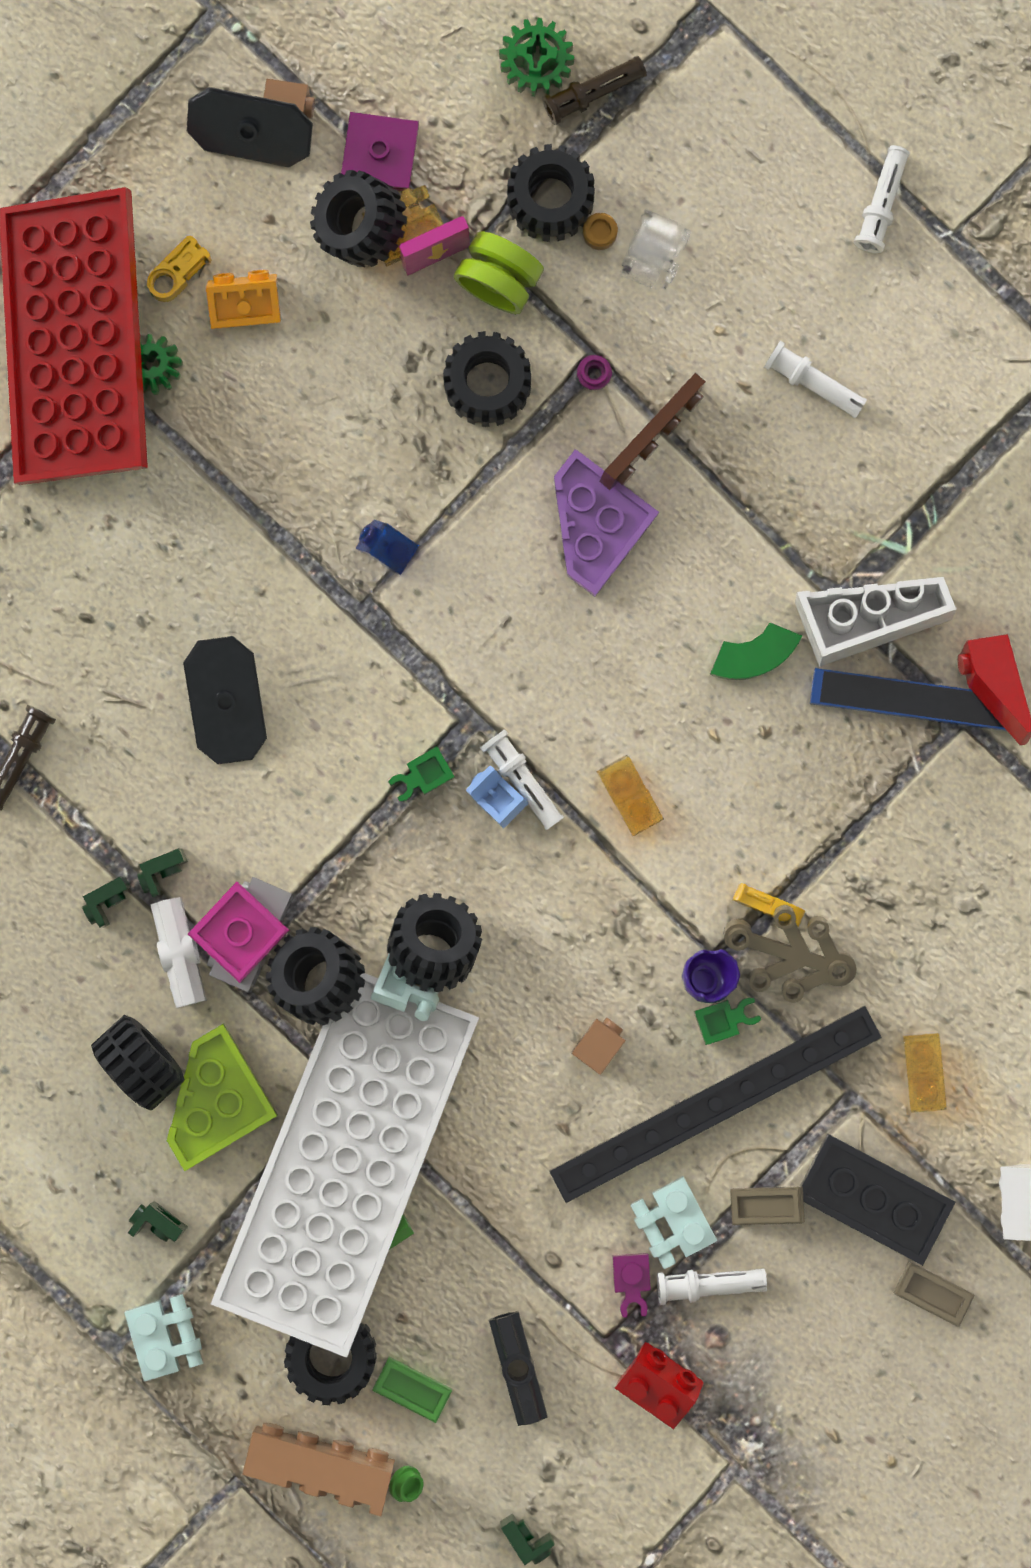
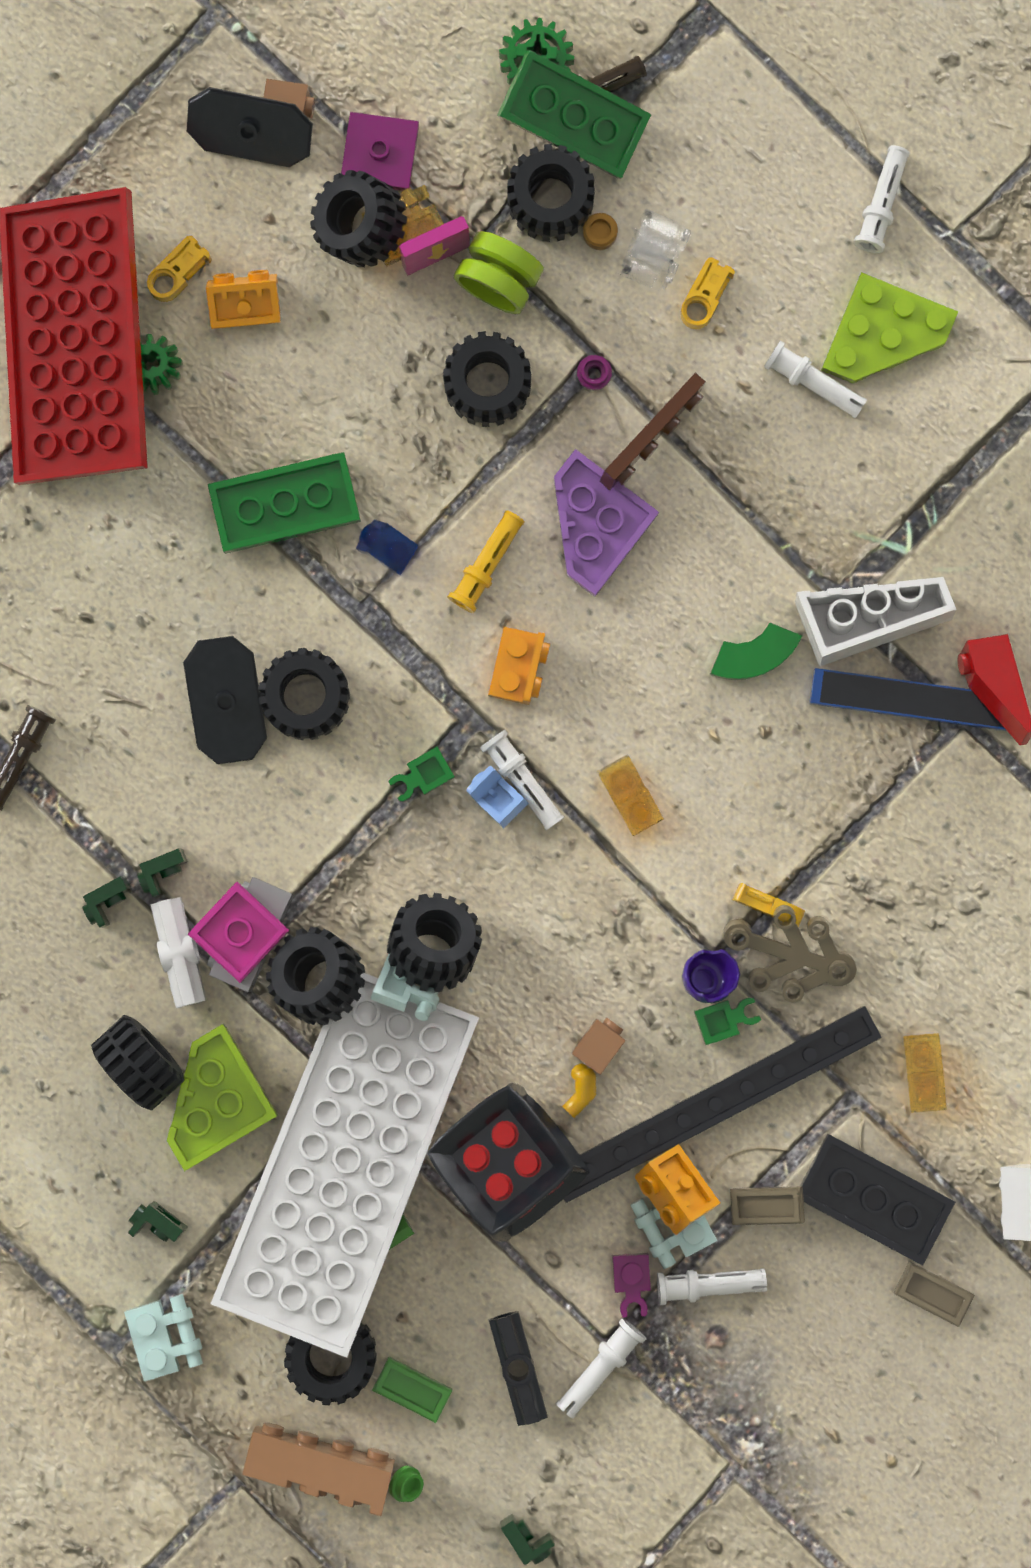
(284, 502): none -> green plate
(294, 665): none -> black tyre
(478, 577): none -> yellow pin
(507, 1162): none -> black piece
(517, 666): none -> light orange bracket
(574, 114): none -> green plate
(584, 1089): none -> yellow arm
(611, 1355): none -> white pin
(660, 1385): red bracket -> none
(676, 1189): none -> light orange bracket
(707, 291): none -> yellow piece
(885, 329): none -> lime plate

